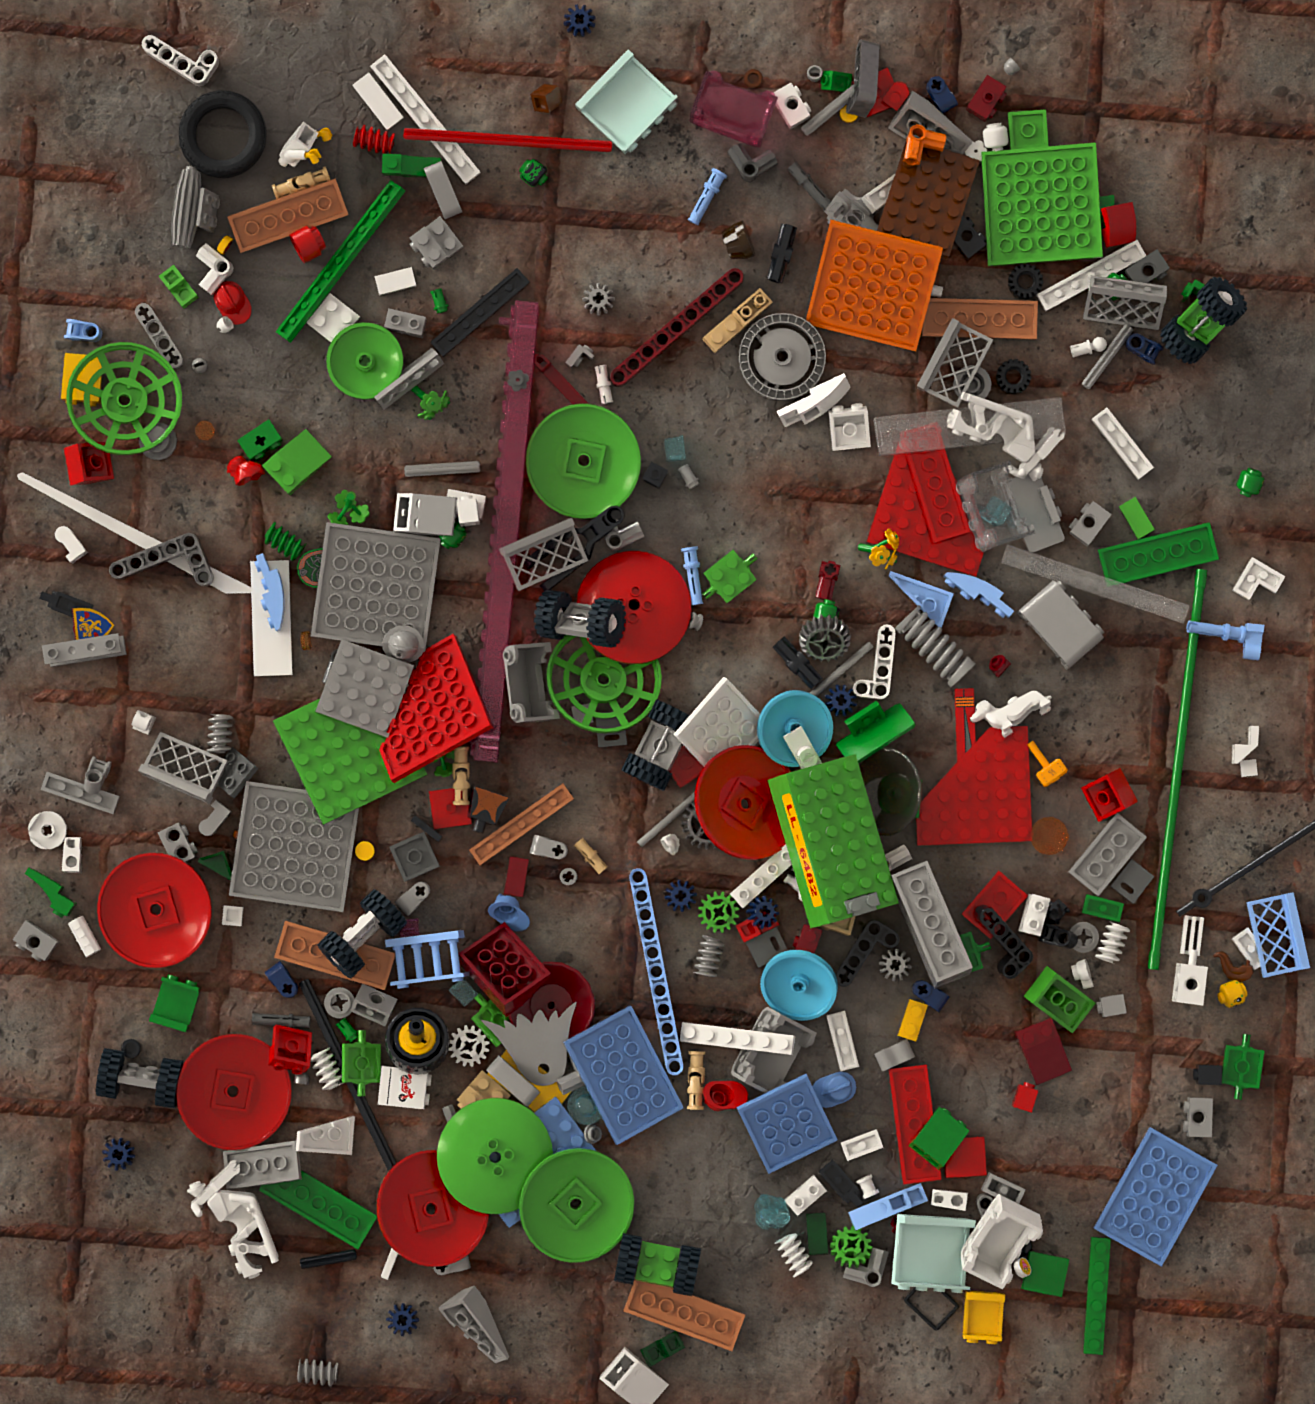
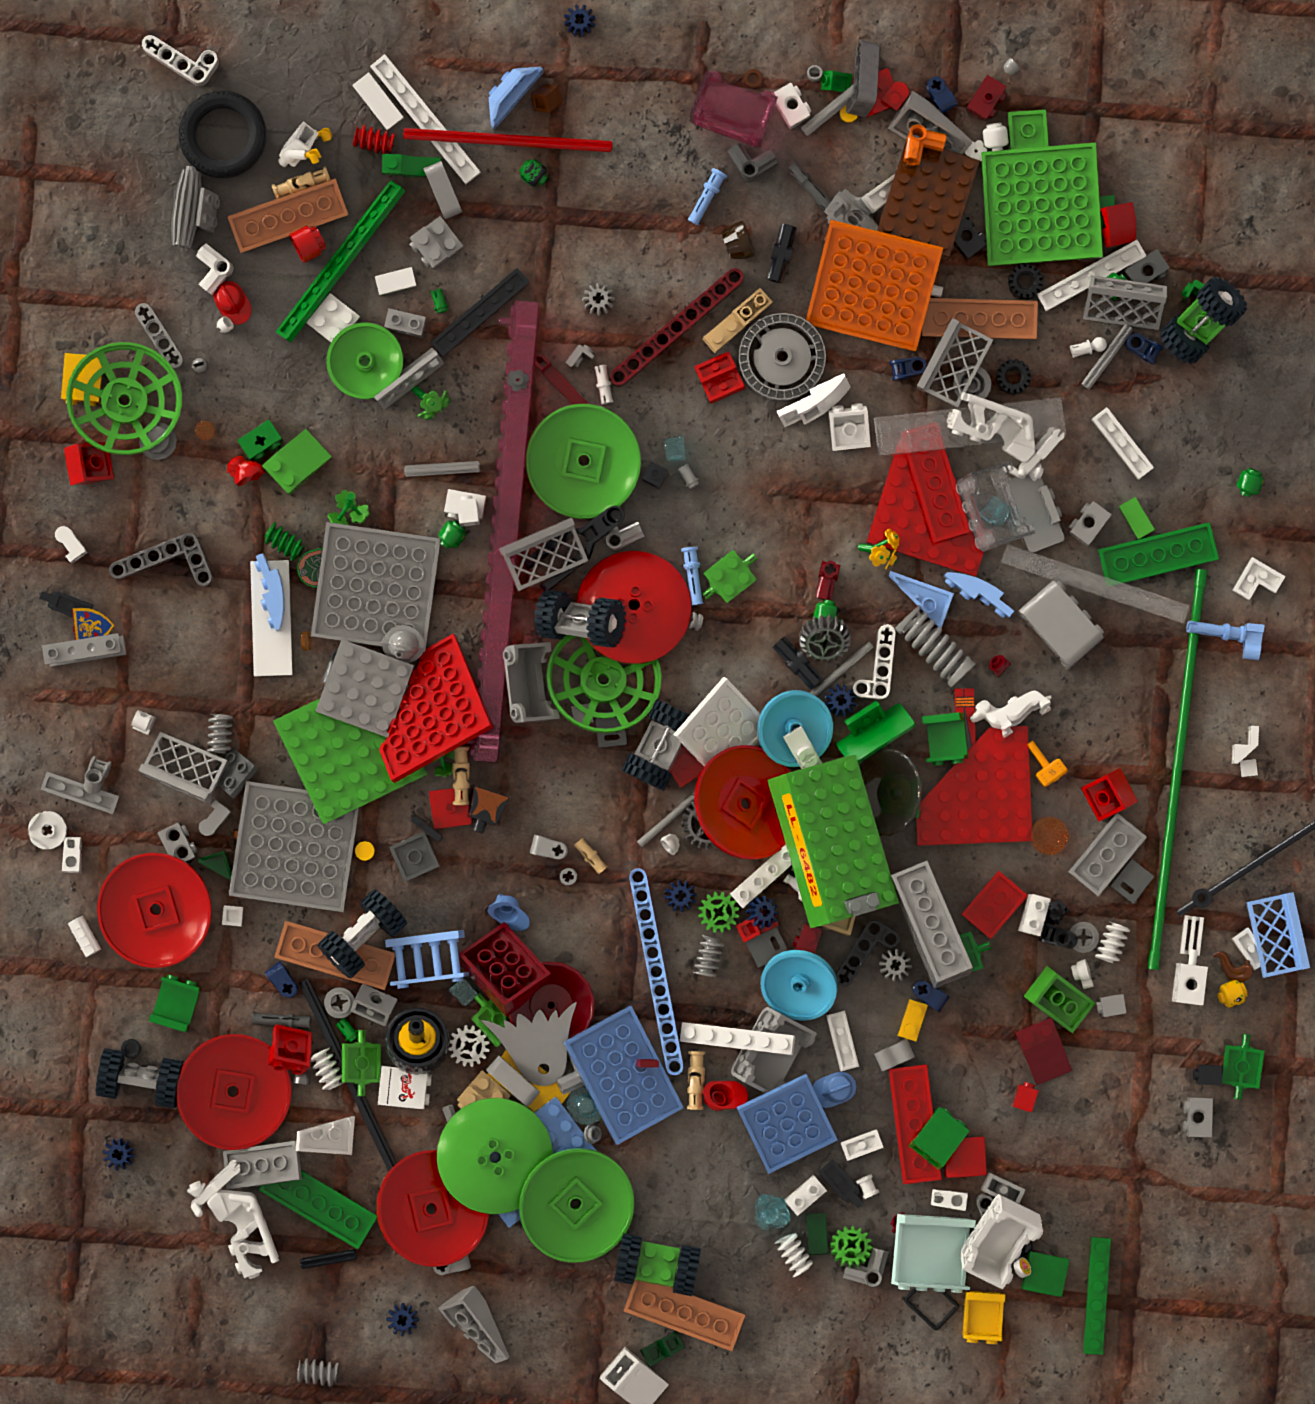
(47, 942): light grey brick -> none
(60, 903): green slope -> none
(78, 331): light blue piece -> none
(178, 286): bright green slope -> none
(221, 581): white sticker -> none
(224, 245): yellow tile -> none
(389, 1264): white tile -> none
(410, 929): clear pink tile -> none
(411, 900): light grey piece -> none
(425, 514): light grey slope -> none
(510, 92): none -> light blue wedge
(516, 876): dark red tile -> none
(521, 824): nougat plate -> none
(626, 102): light aqua panel -> none
(647, 1063): none -> dark red tile
(719, 377): none -> red slope
(888, 1206): light blue slope -> none
(897, 857): white piece -> none
(906, 368): none -> dark blue piece
(946, 738): none -> green panel
(1002, 937): black beam -> none
(1102, 908): green plate -> none
(1155, 1196): medium blue plate -> none

